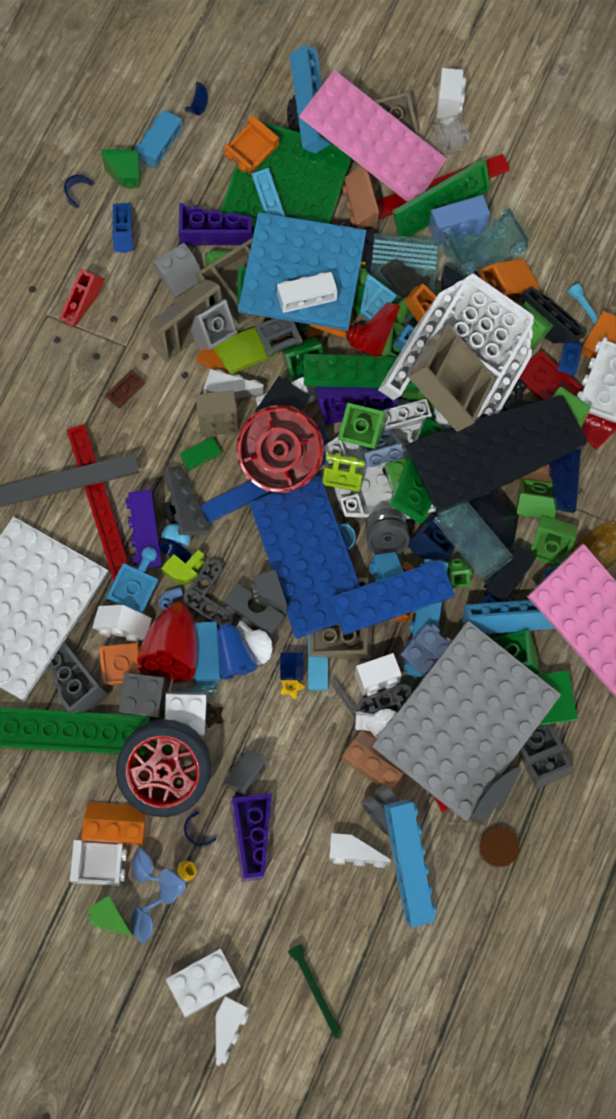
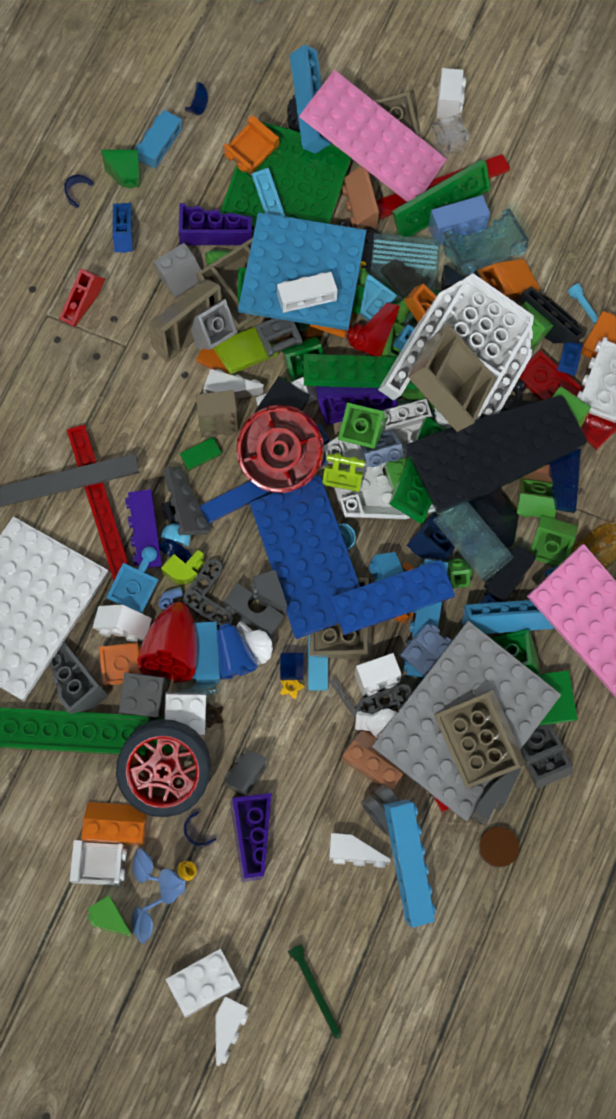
(125, 389): copper plate -> none
(387, 531): dark grey wheel -> none
(480, 739): none -> dark tan slope

